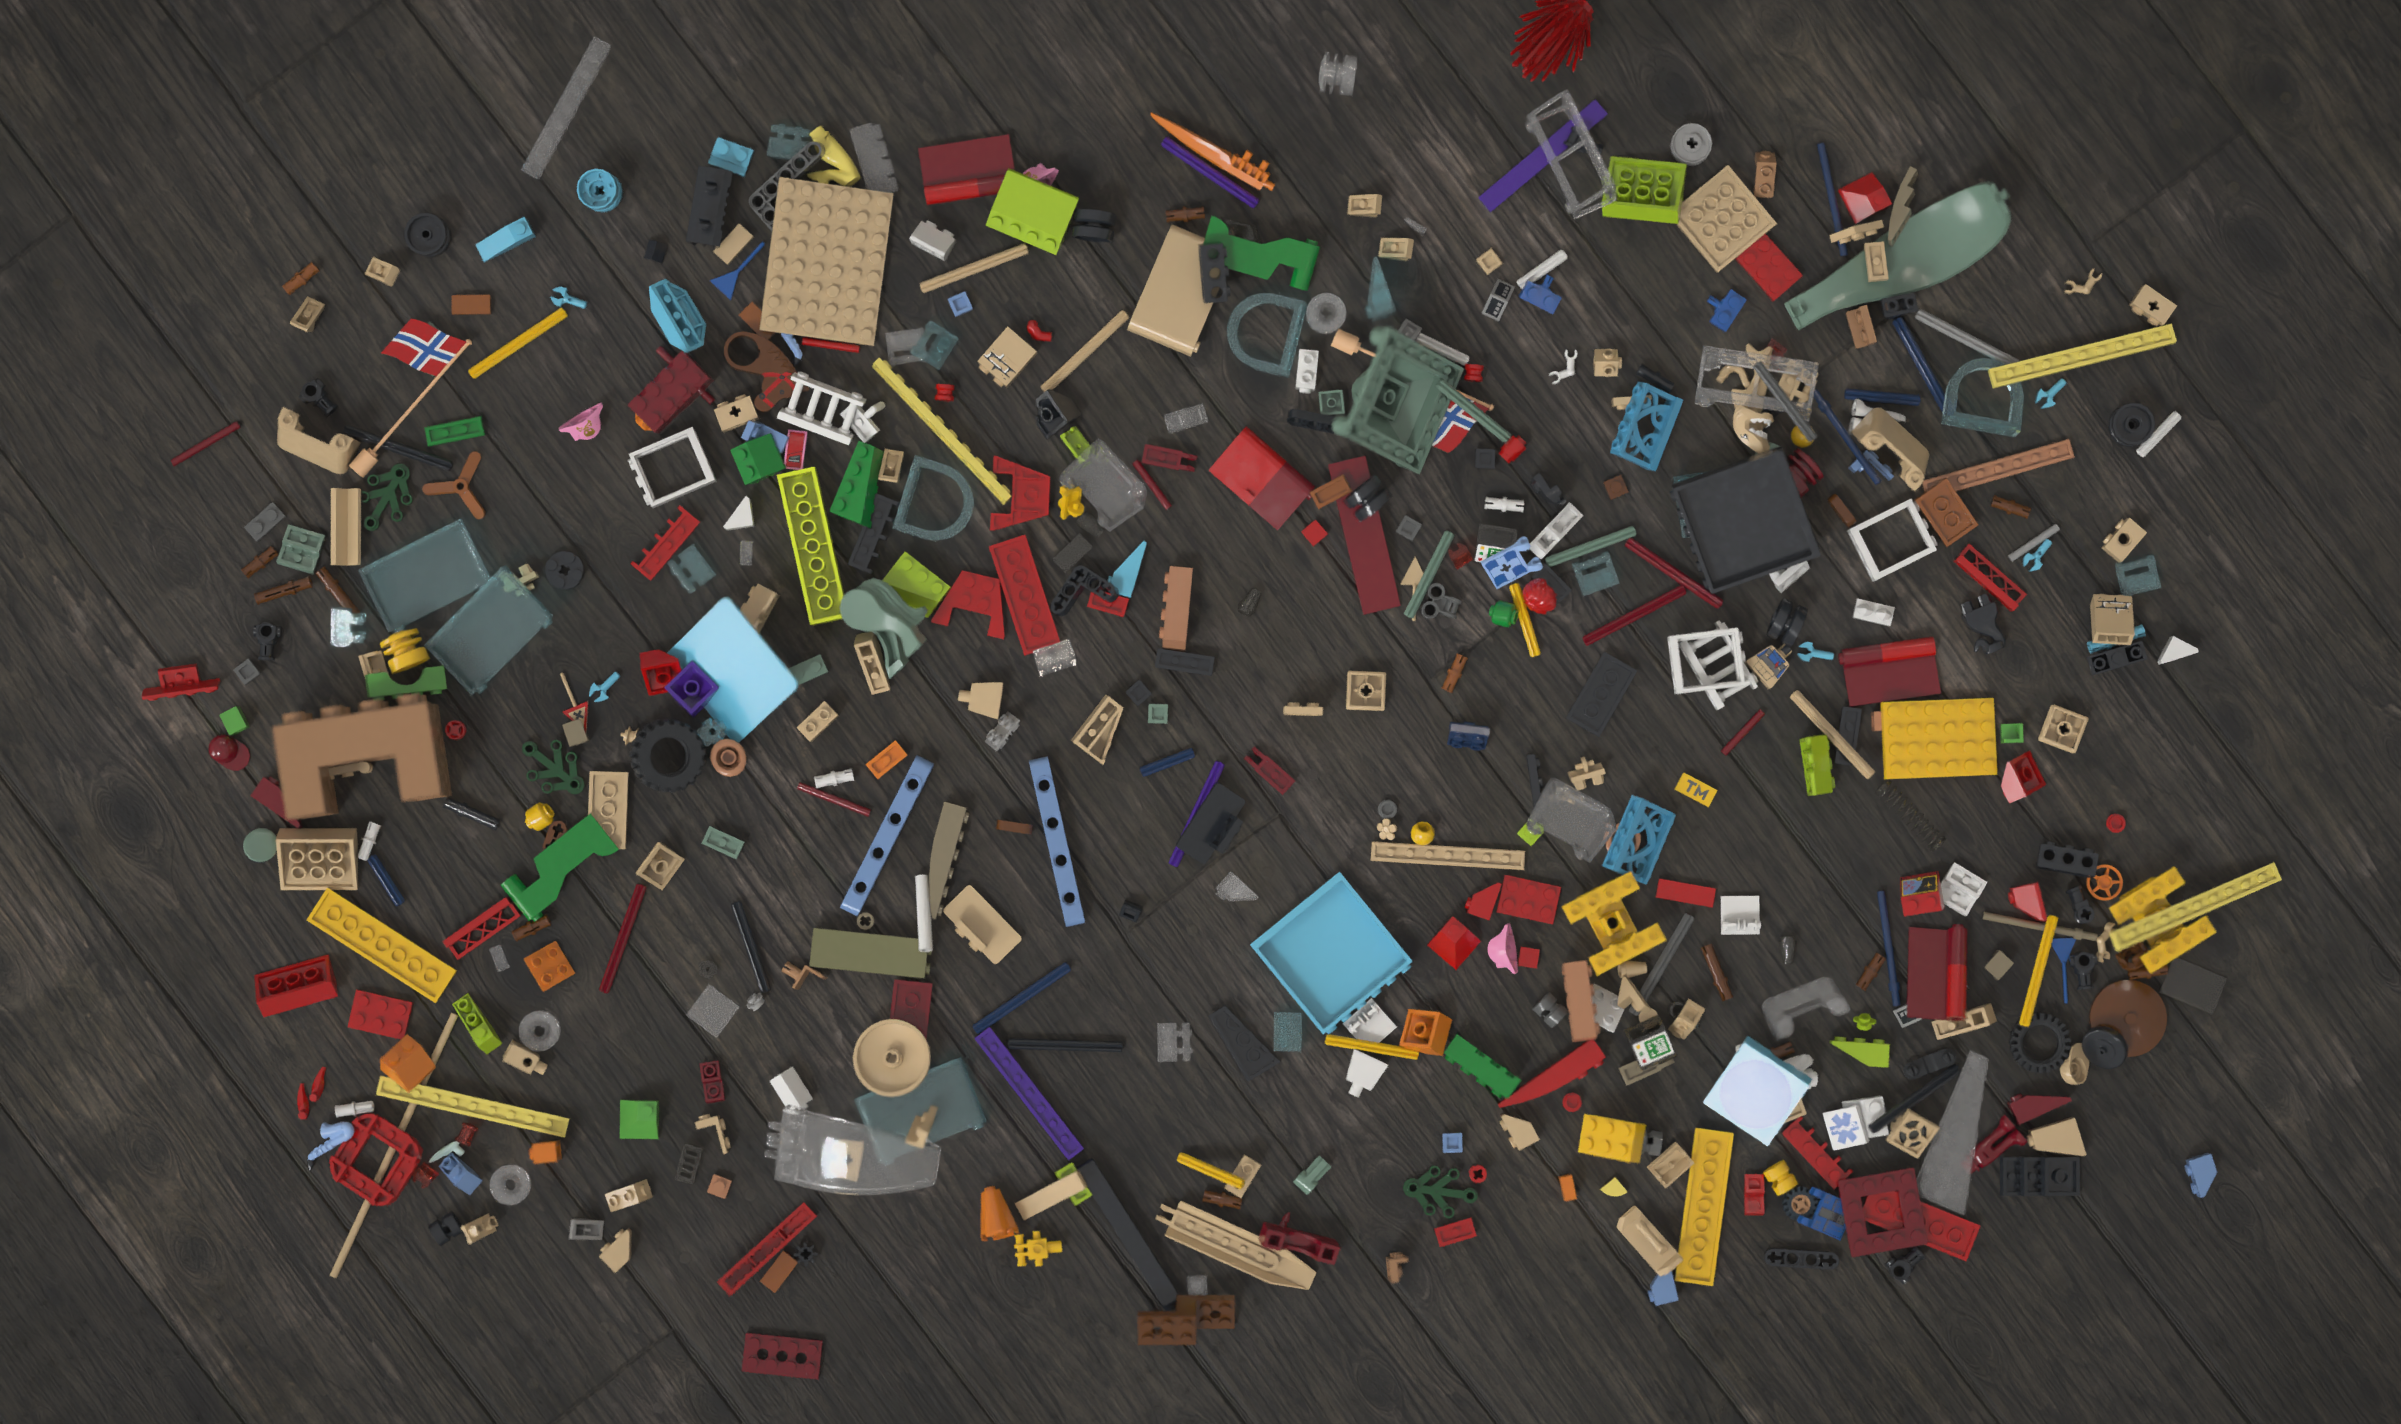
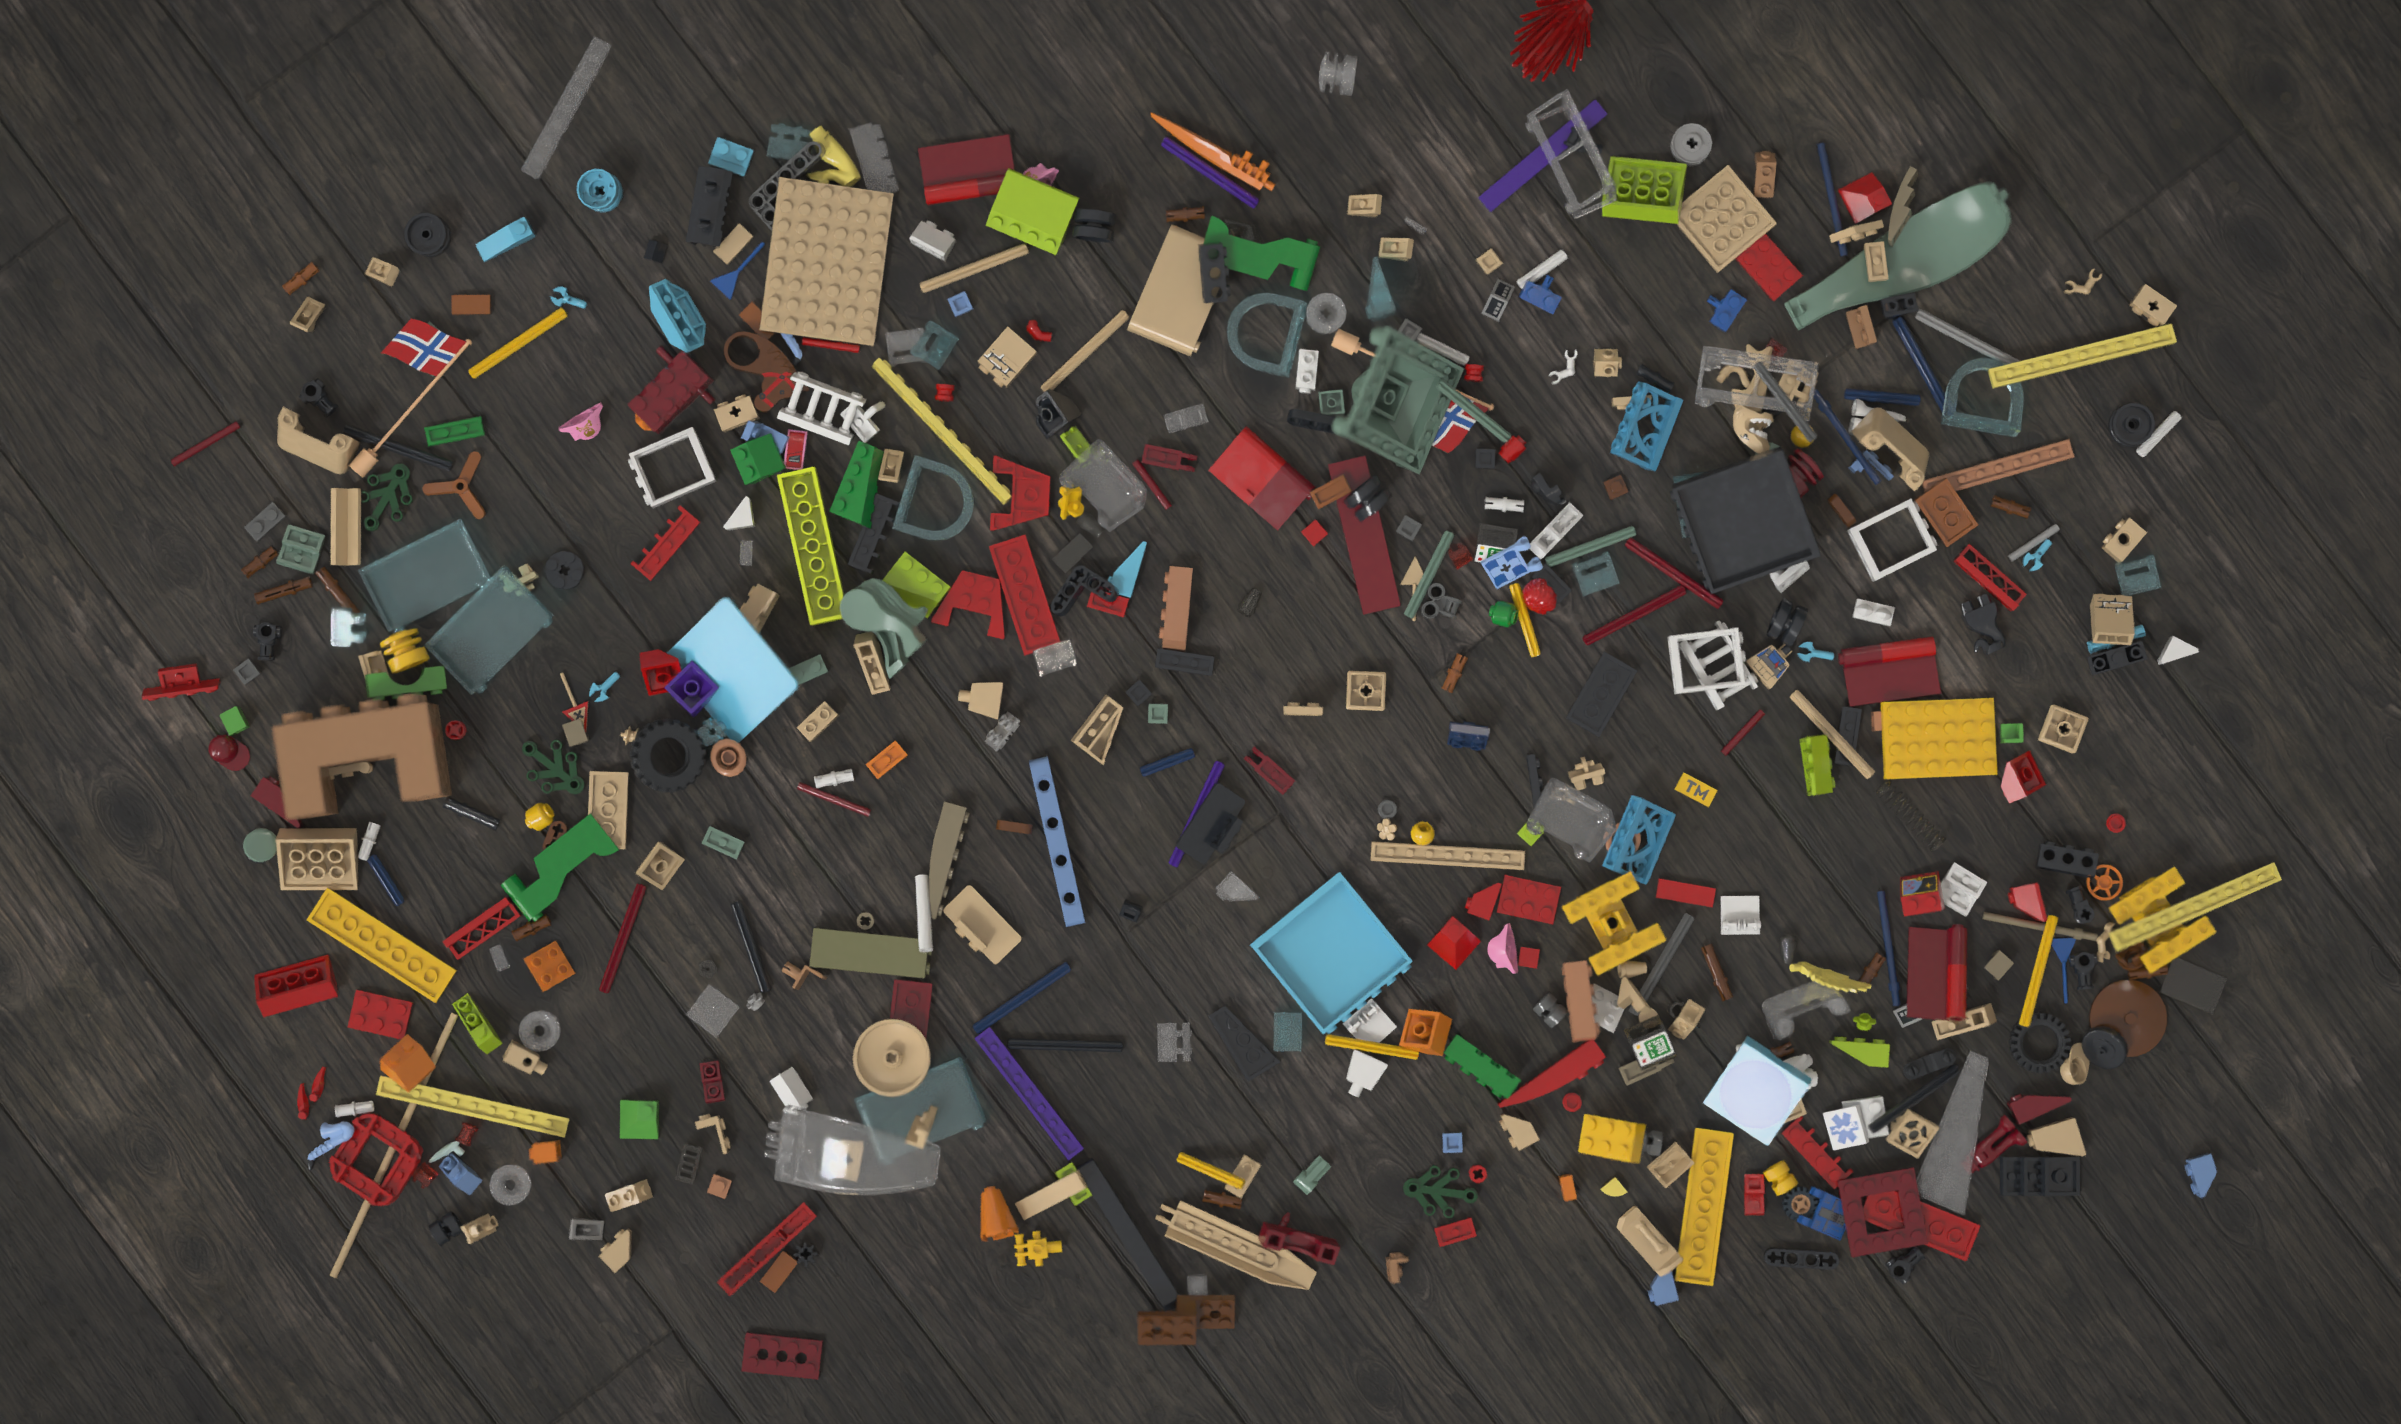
(695, 564): clear light blue plate -> none
(887, 836): medium blue beam -> none
(1829, 977): none -> light yellow animal
(2057, 387): medium azure bar -> none

